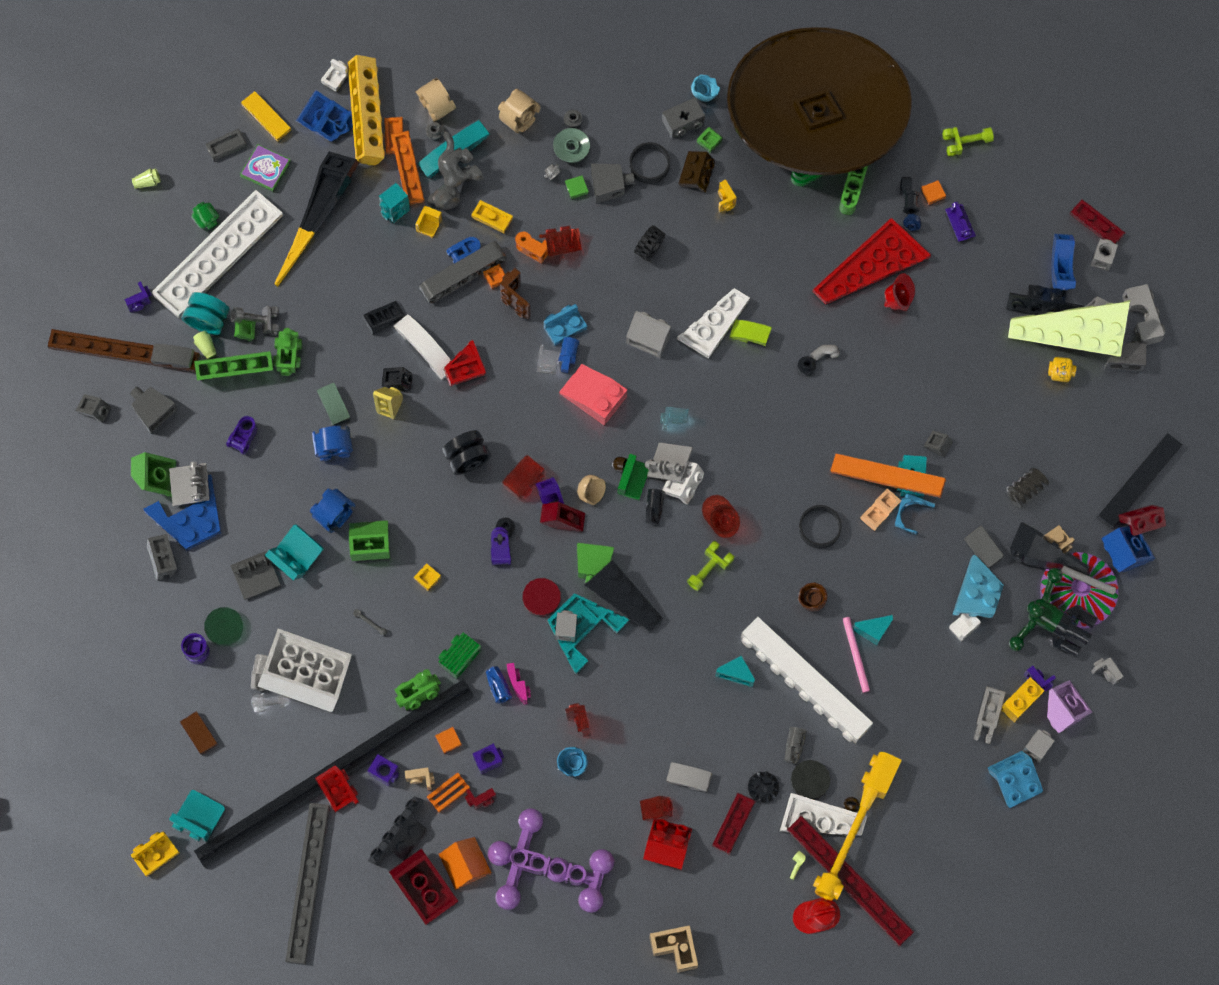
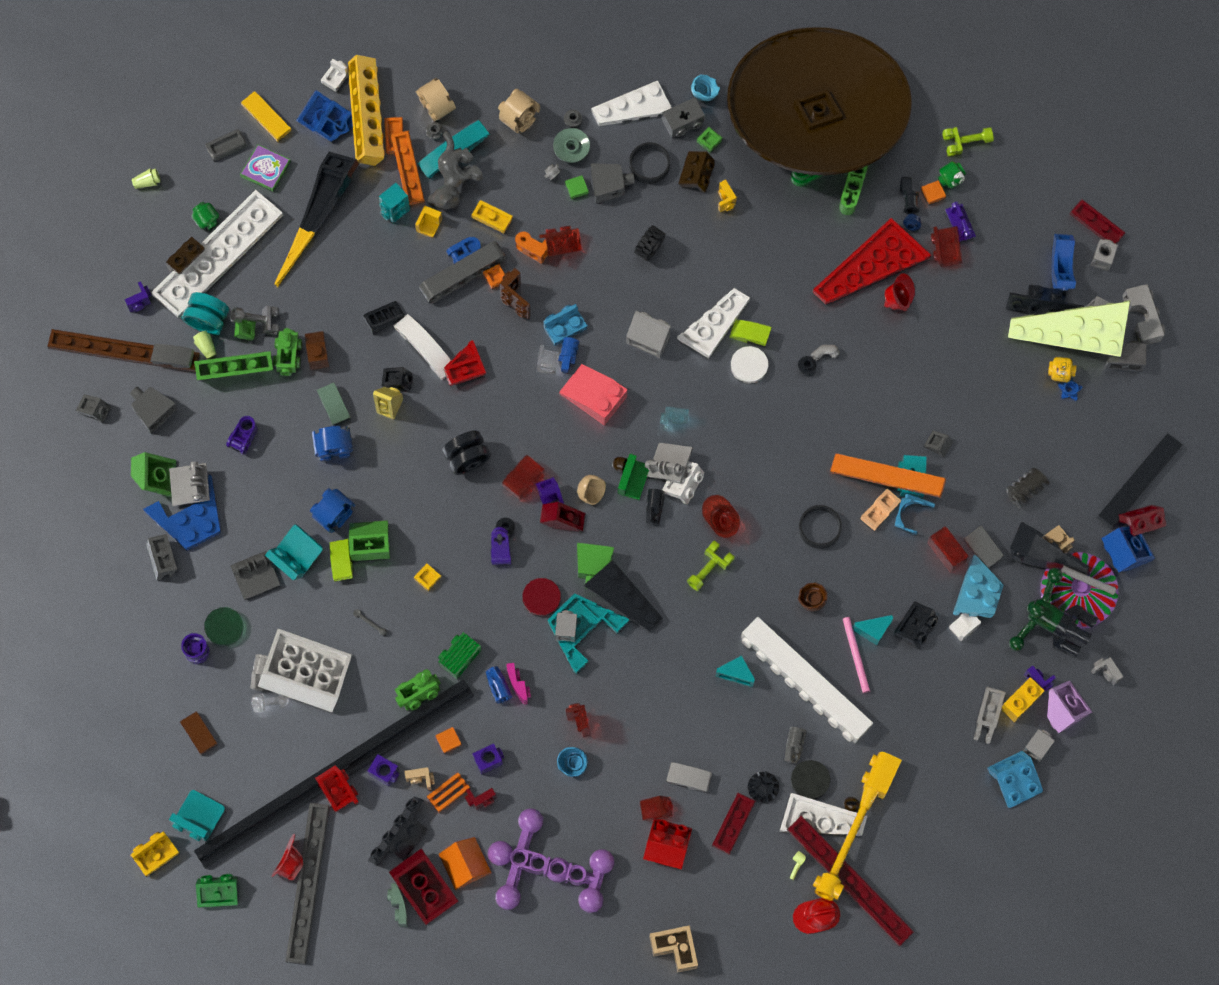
(184, 255): none -> dark brown bracket
(217, 891): none -> green bracket
(290, 862): none -> red piece
(316, 350): none -> reddish brown slope
(340, 560): none -> lime slope
(397, 901): none -> sand green slope
(633, 105): none -> white wing
(749, 364): none -> white tile
(917, 624): none -> black bracket
(947, 246): none -> clear red bracket
(947, 549): none -> clear red brick
(951, 175): none -> green head
(1066, 393): none -> blue plate

